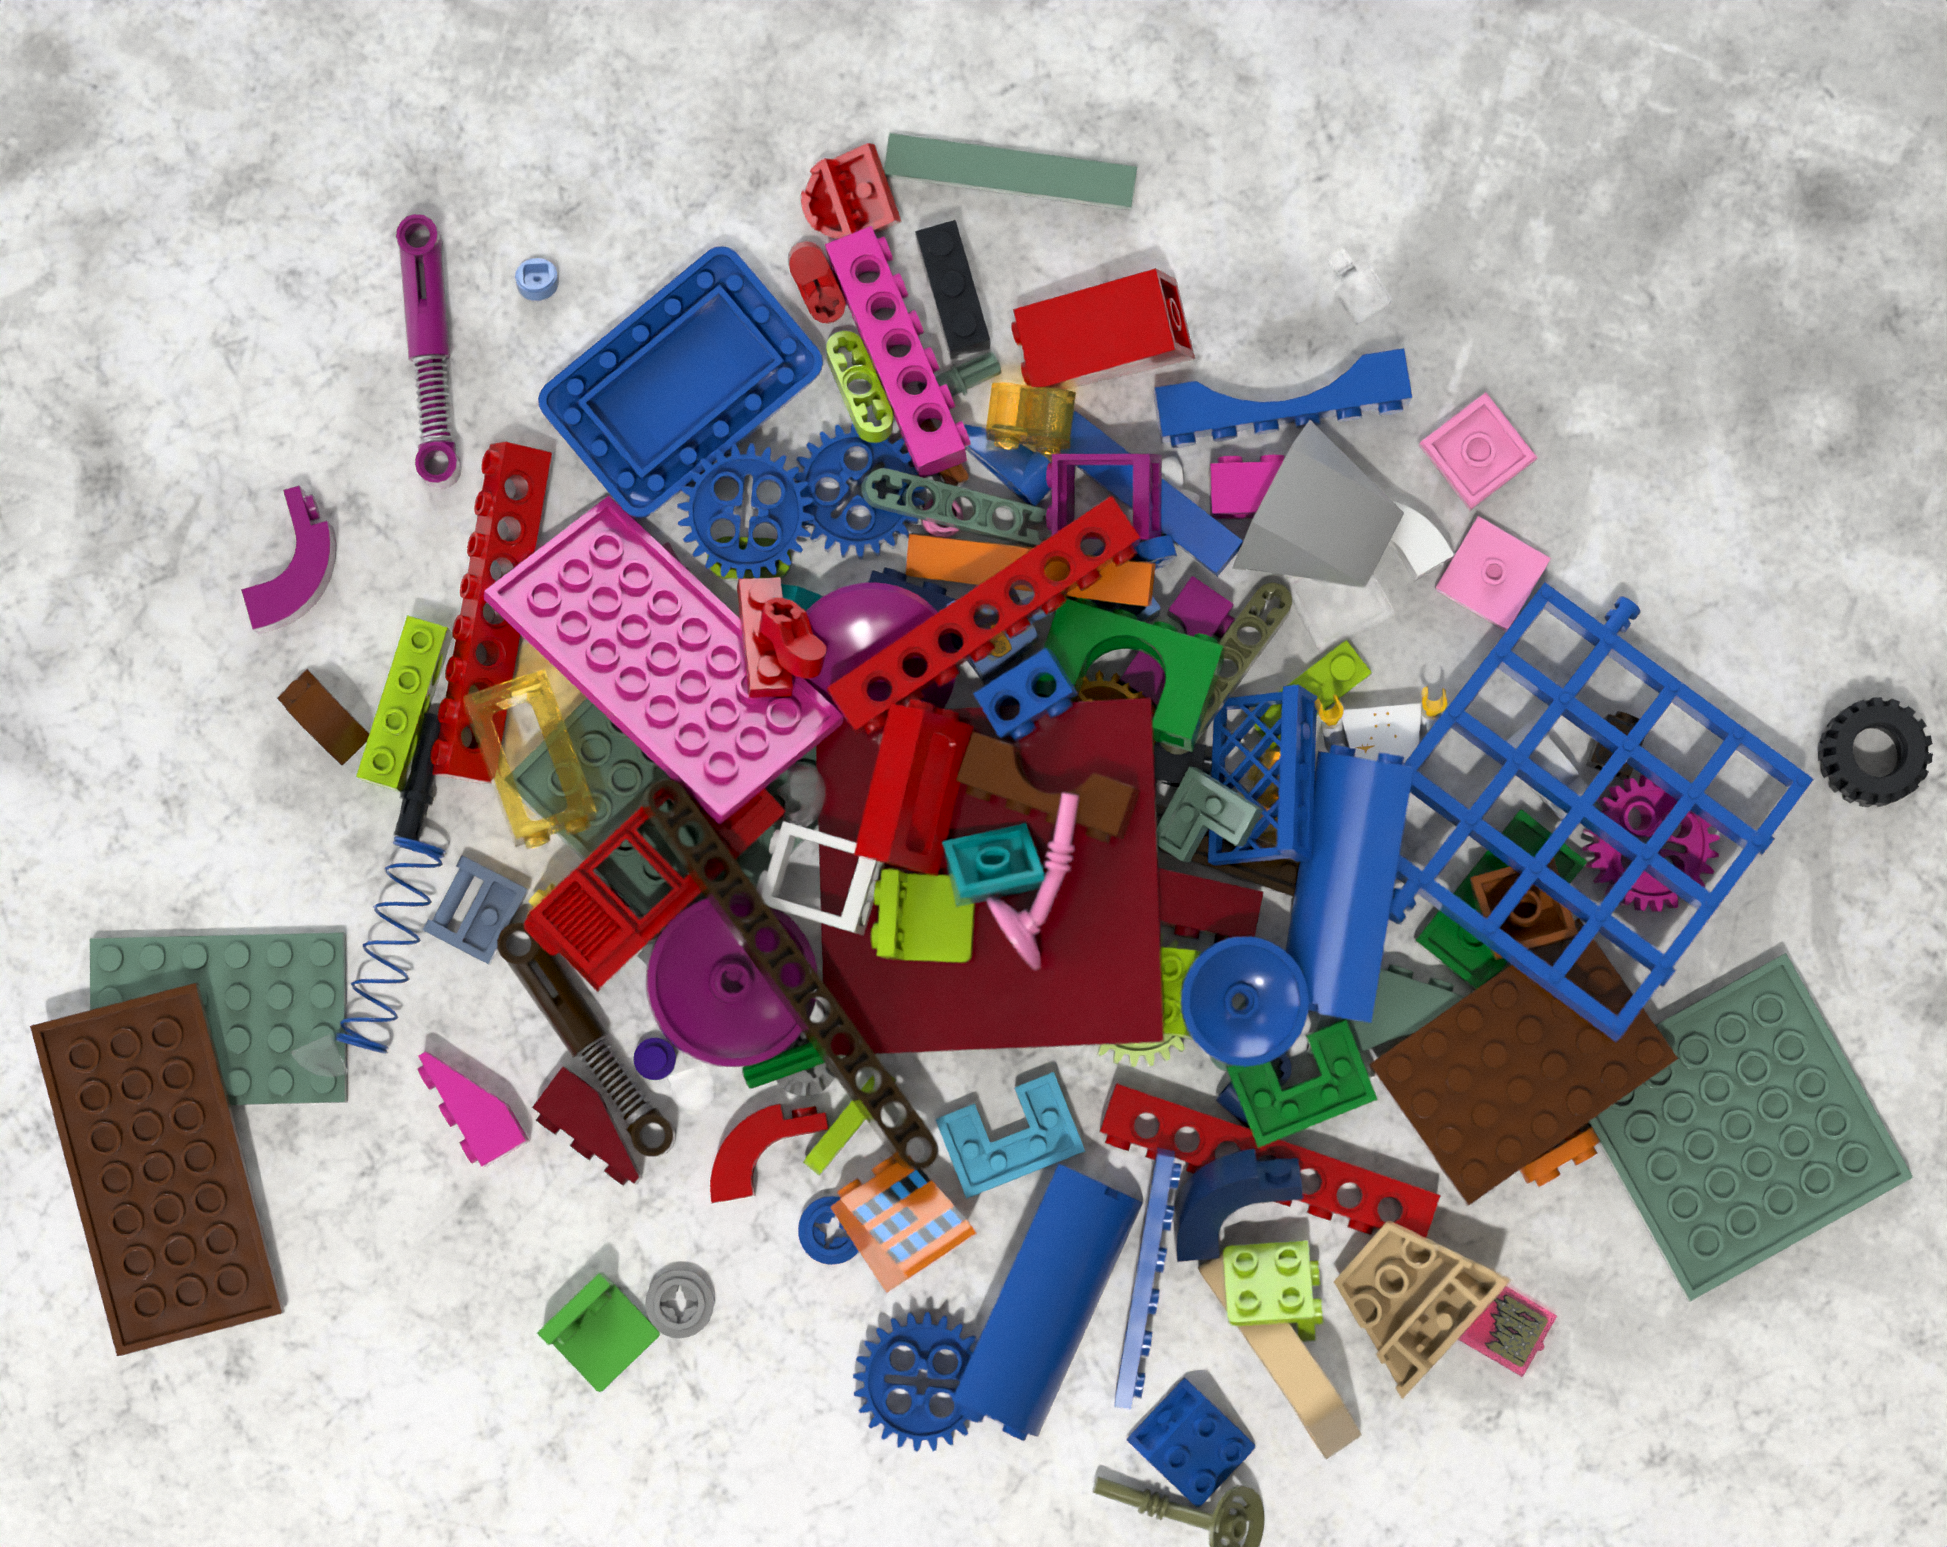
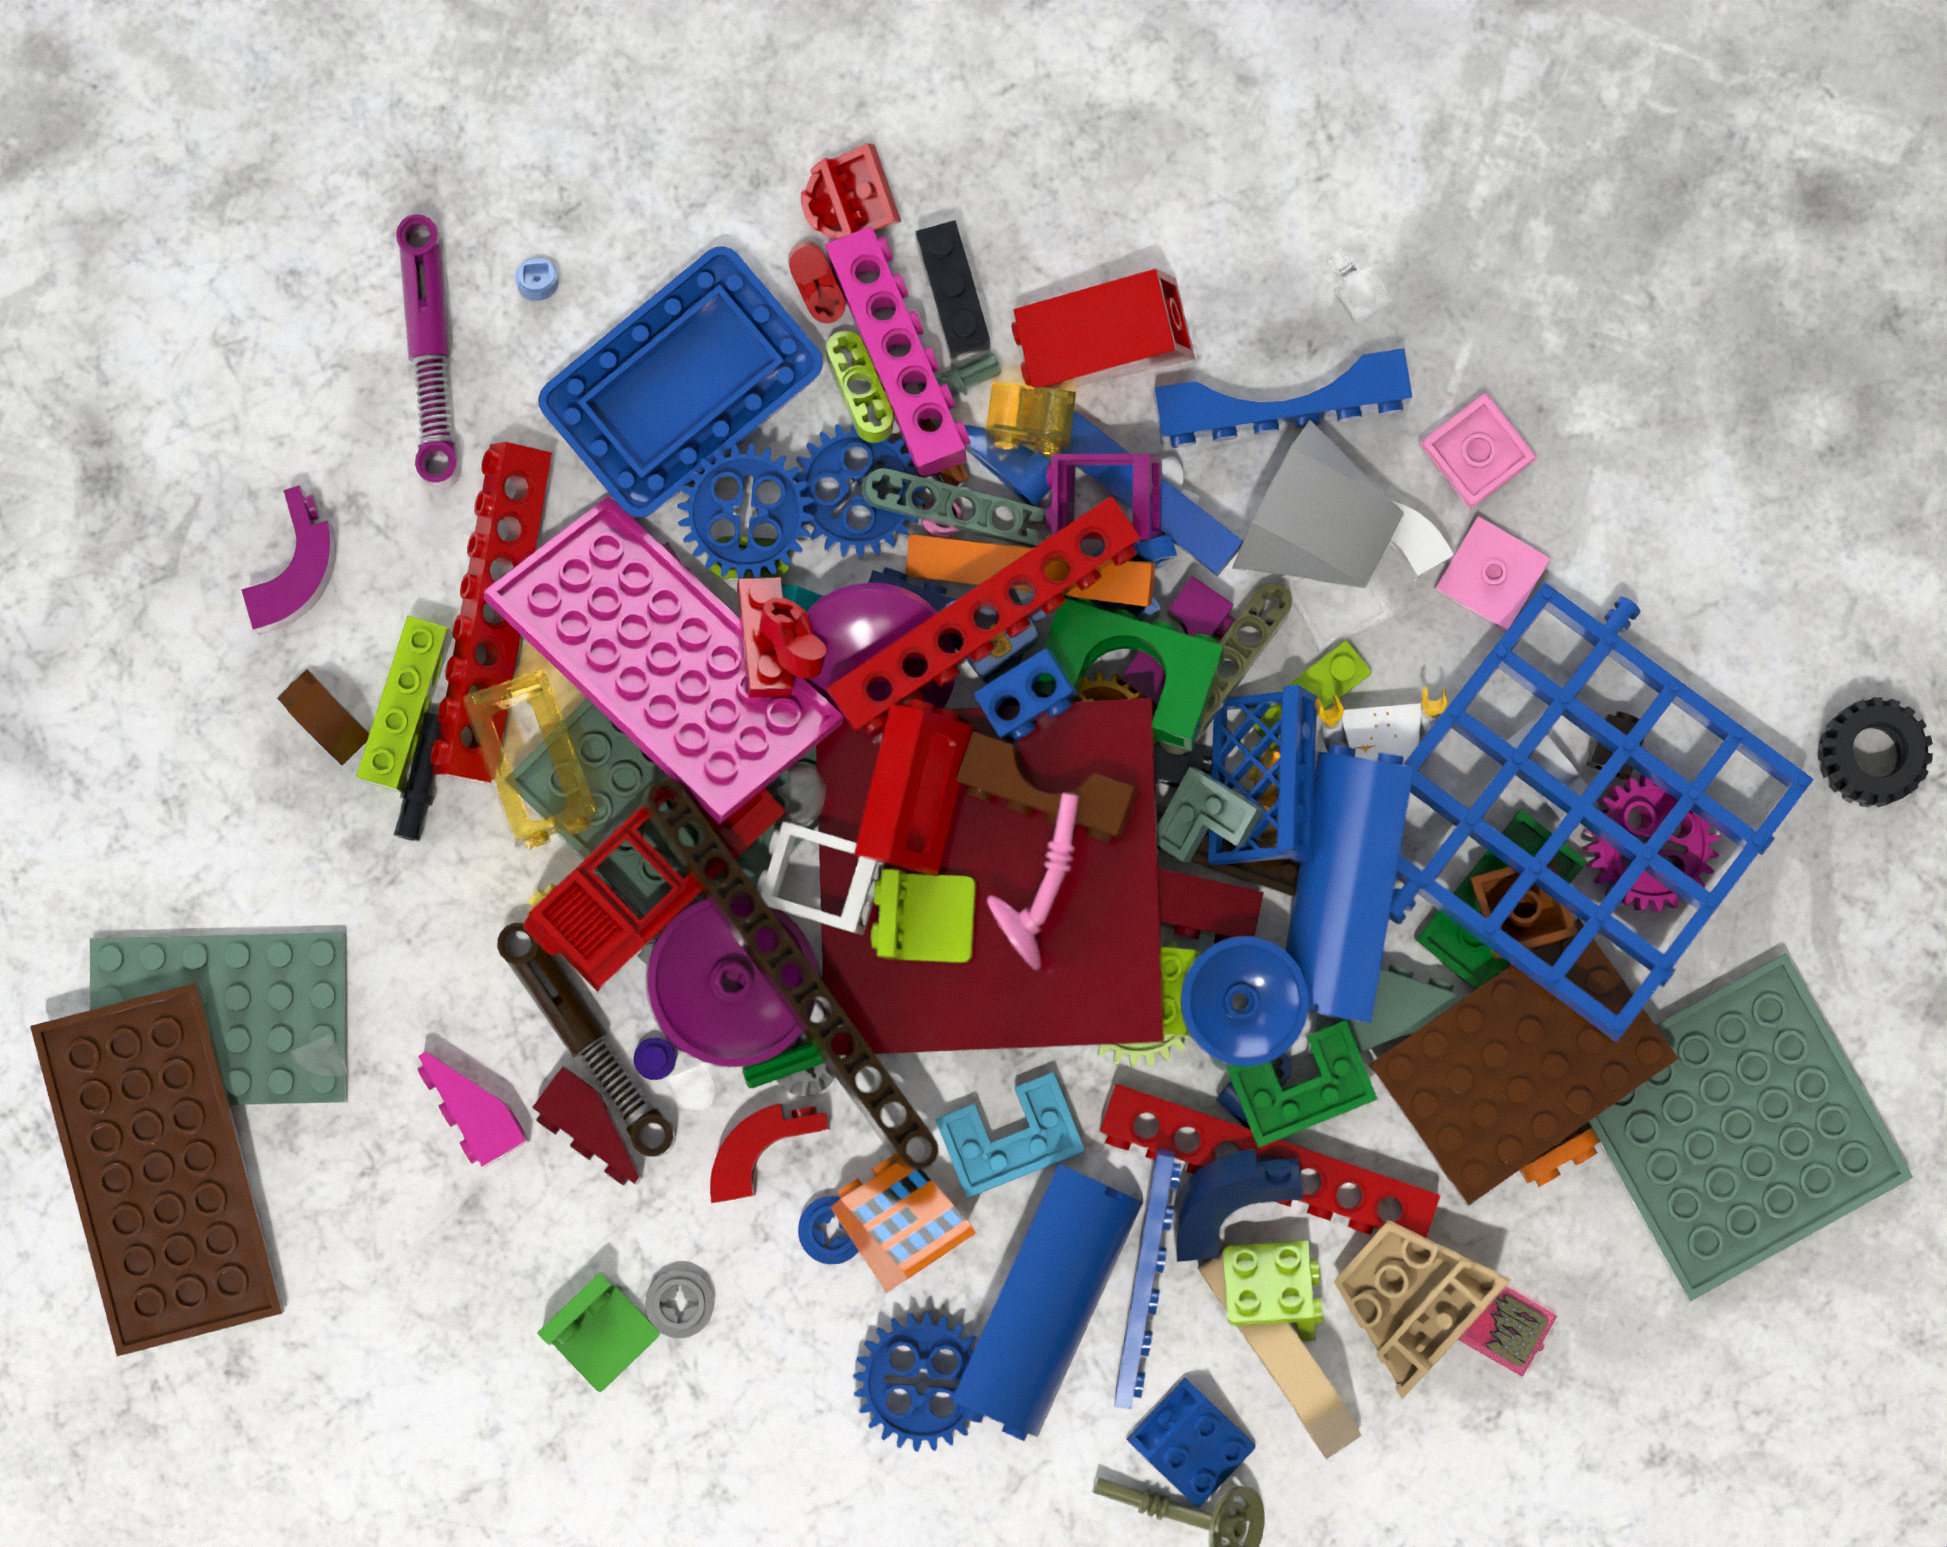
(435, 853): blue piece -> none
(488, 915): sand blue plate -> none
(837, 1134): lime beam -> none
(993, 864): teal slope -> none
(1010, 171): sand green tile -> none
(1240, 486): dark pink brick -> none

